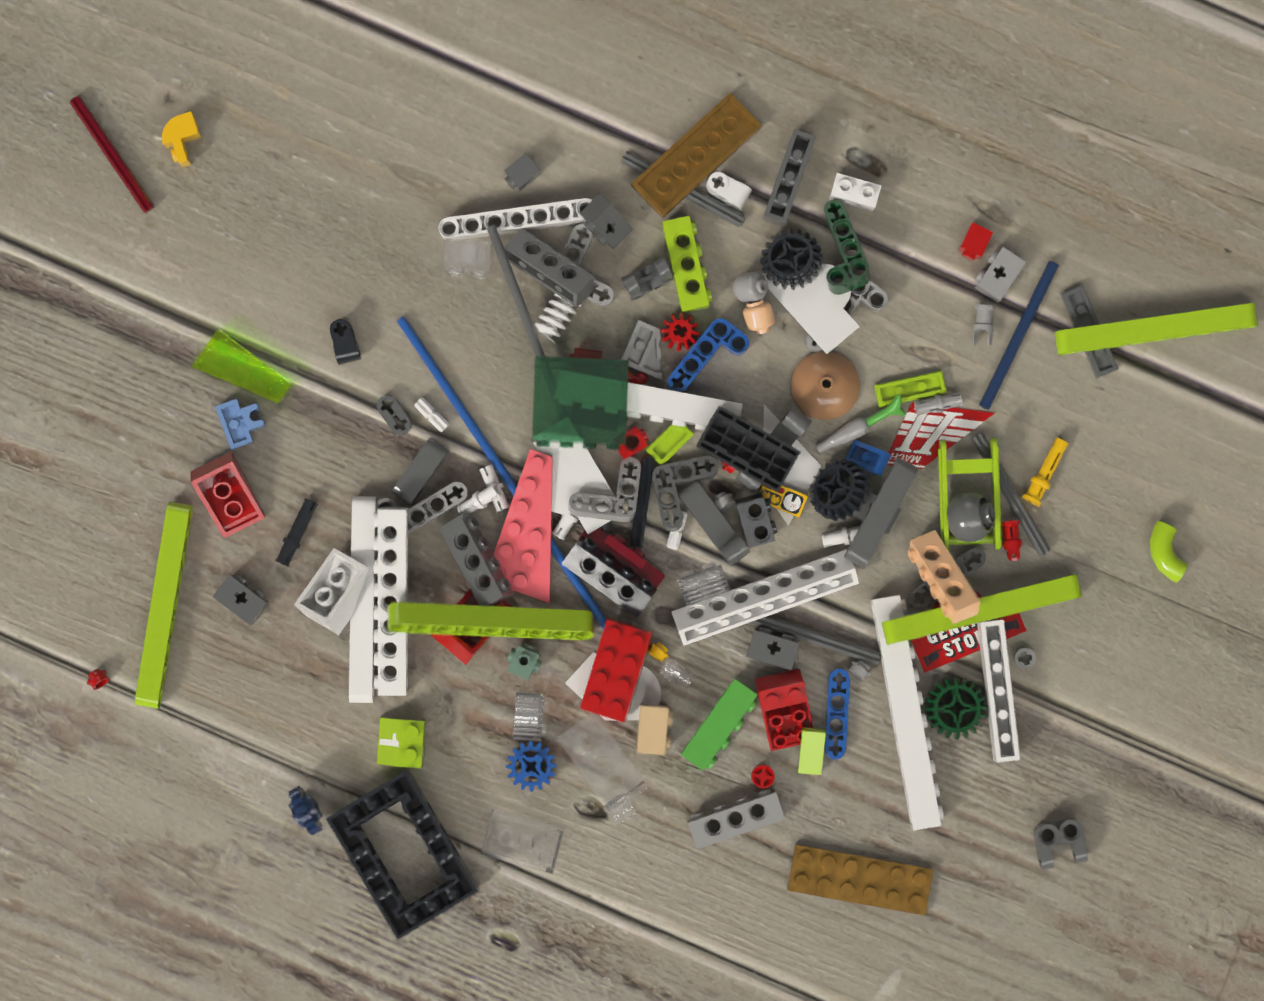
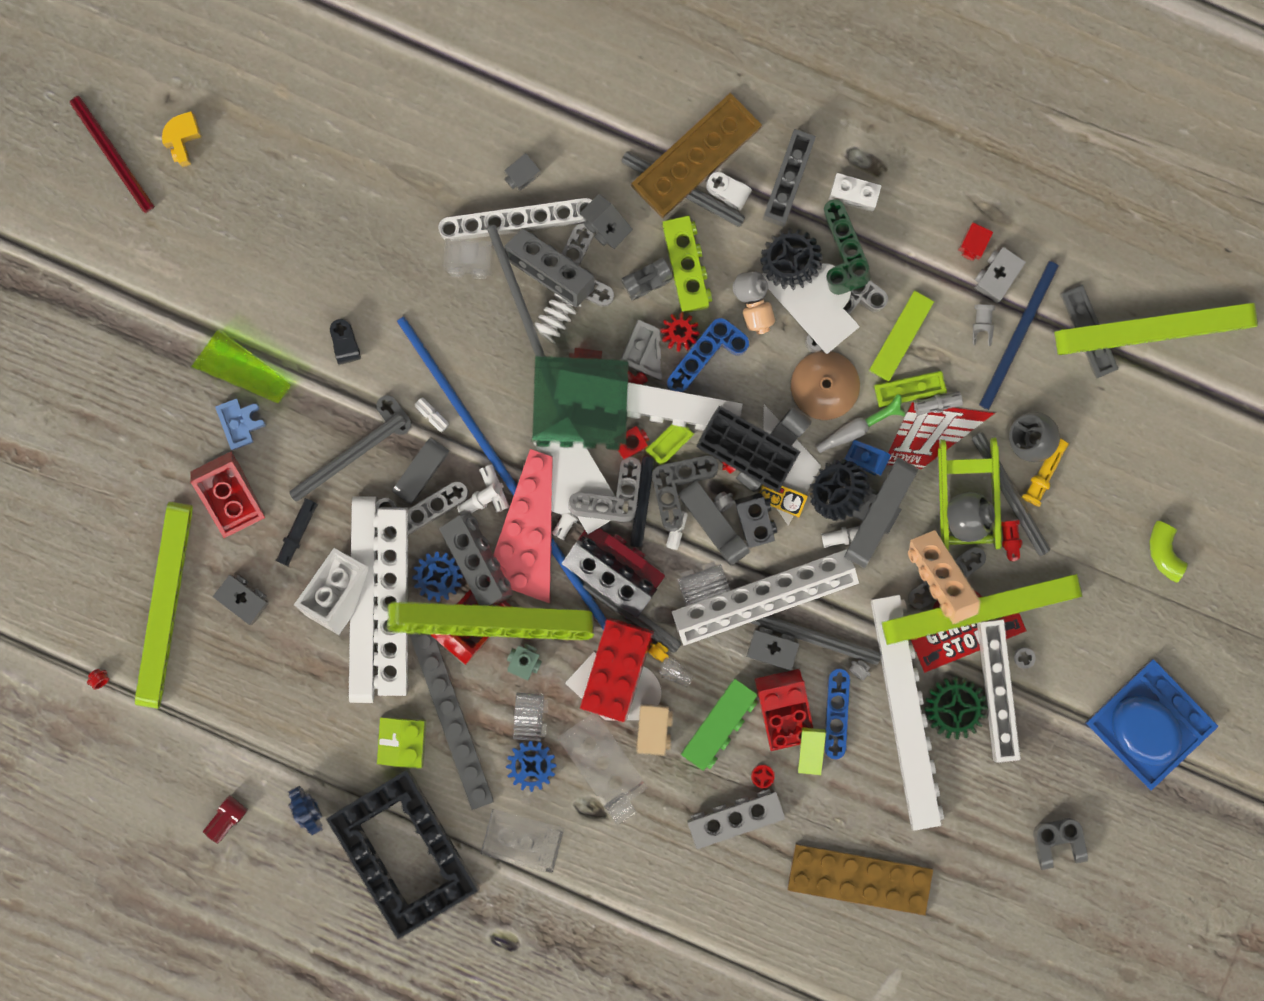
(228, 814): none -> dark red piece
(347, 457): none -> dark grey axle
(433, 566): none -> blue gear
(452, 720): none -> dark grey plate
(659, 635): none -> dark grey axle
(901, 336): none -> lime tile
(1025, 435): none -> dark grey wheel
(1151, 724): none -> blue piece

